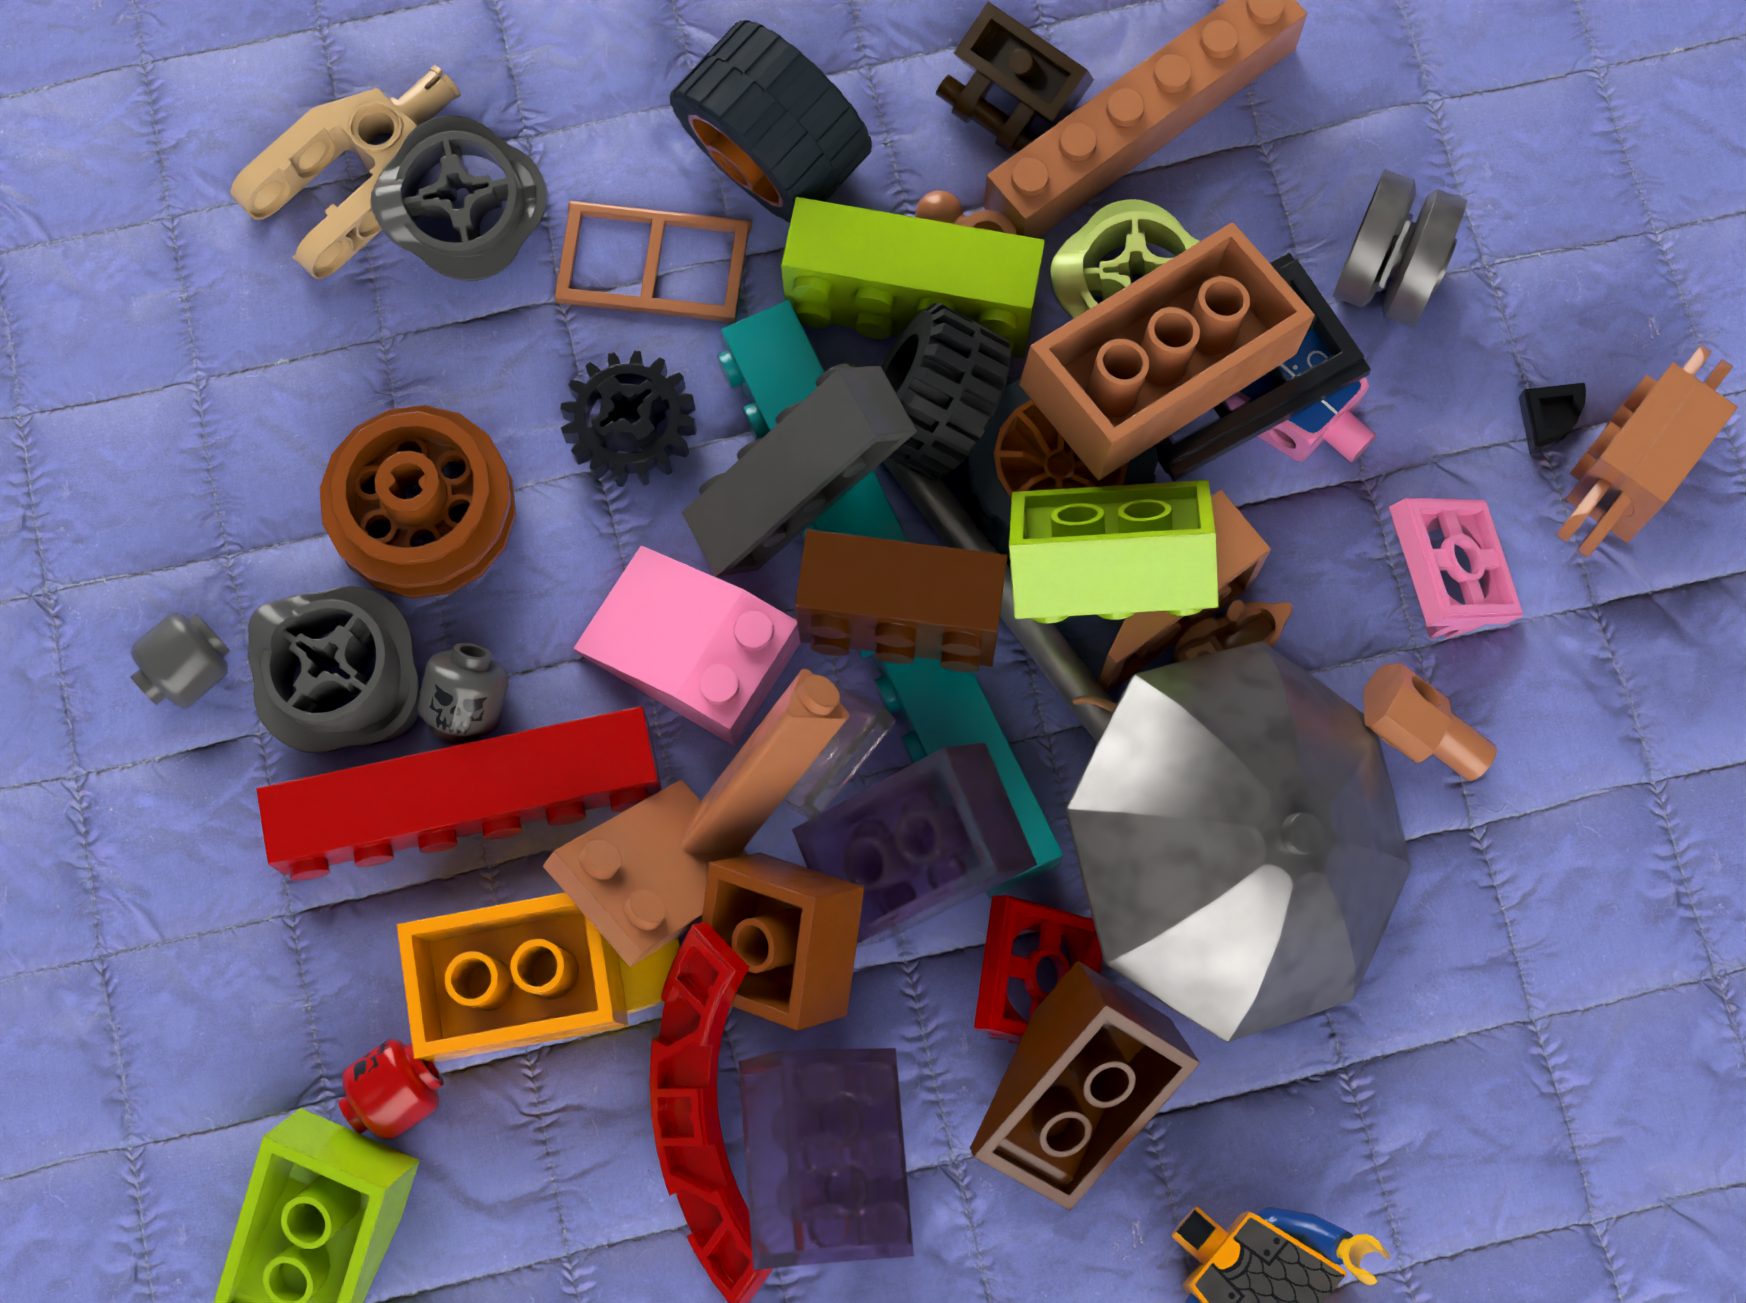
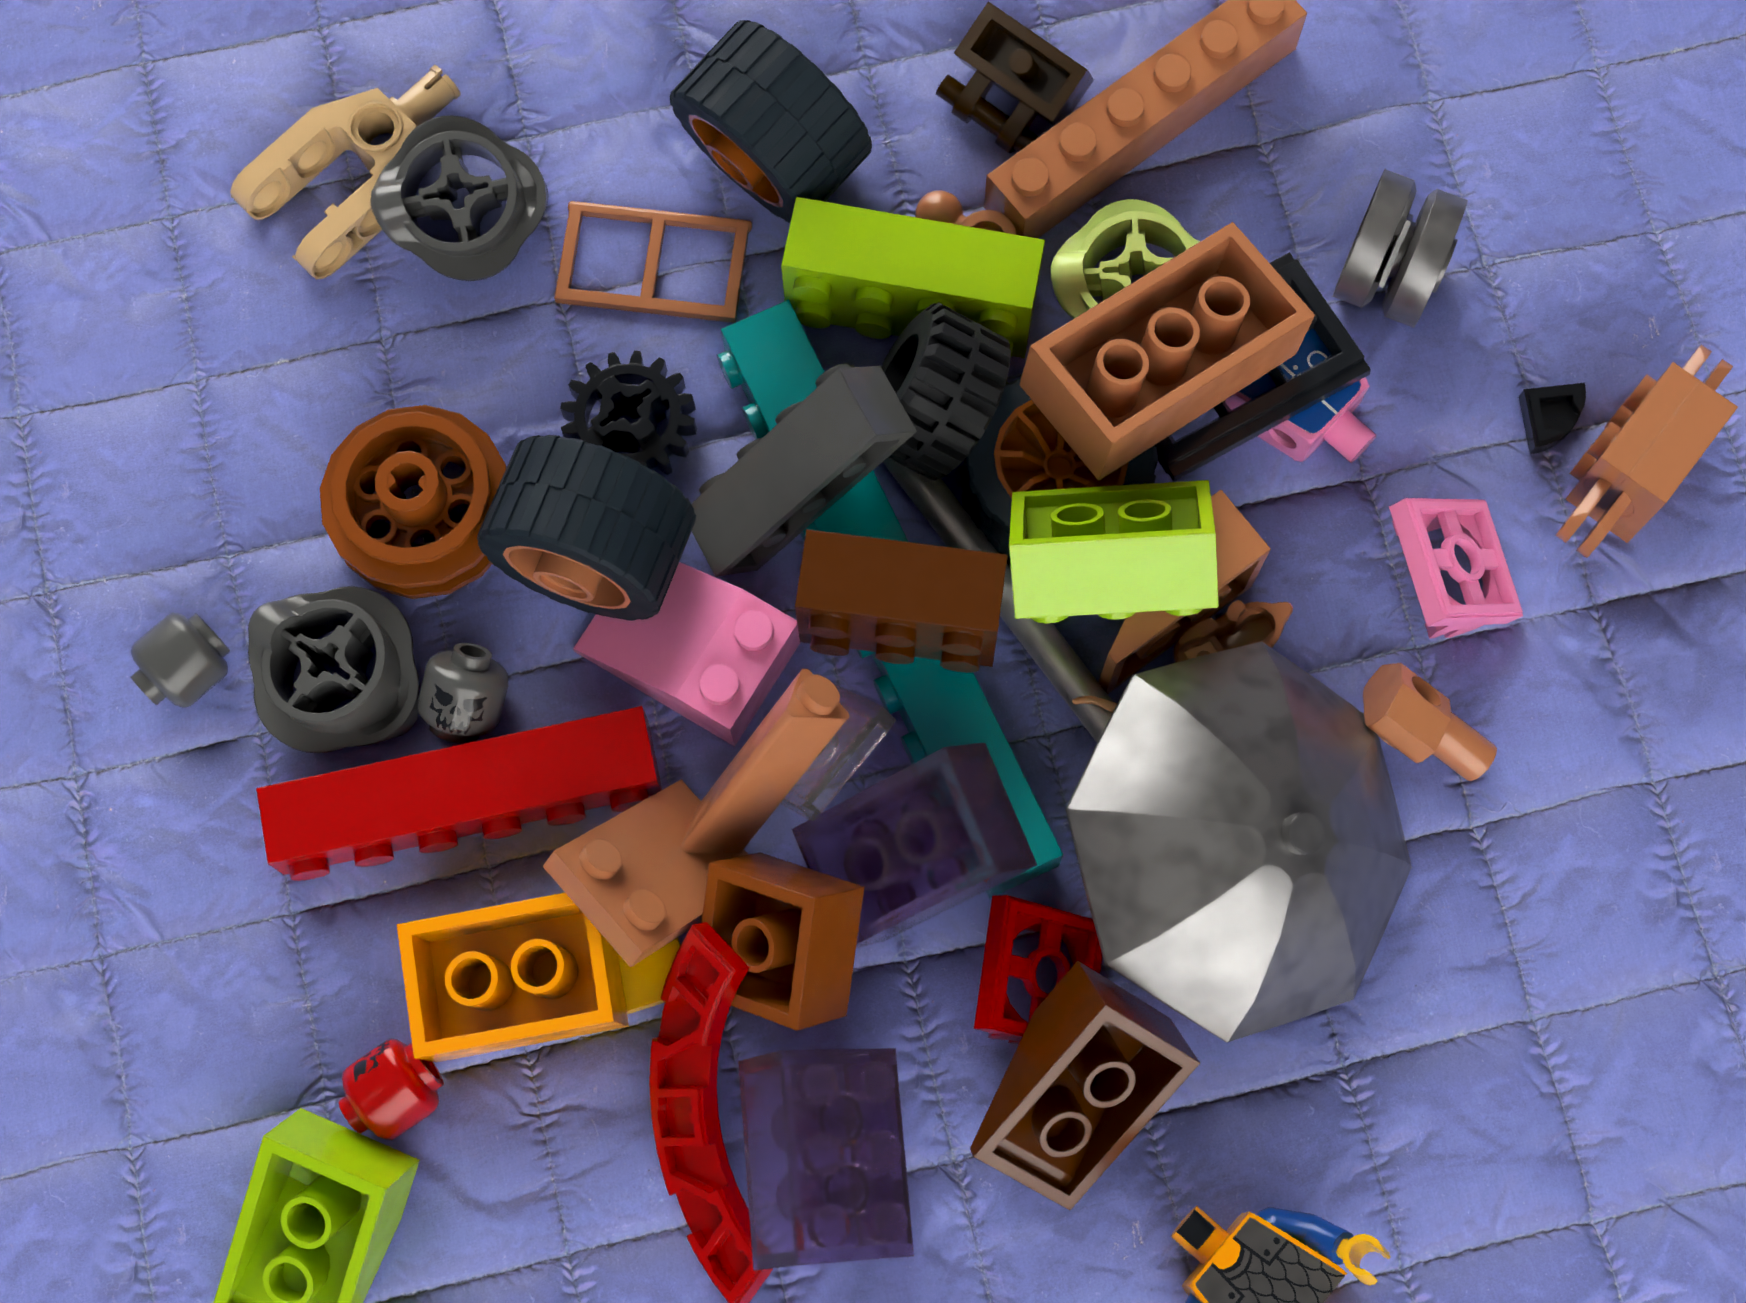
(587, 527): none -> black wheel

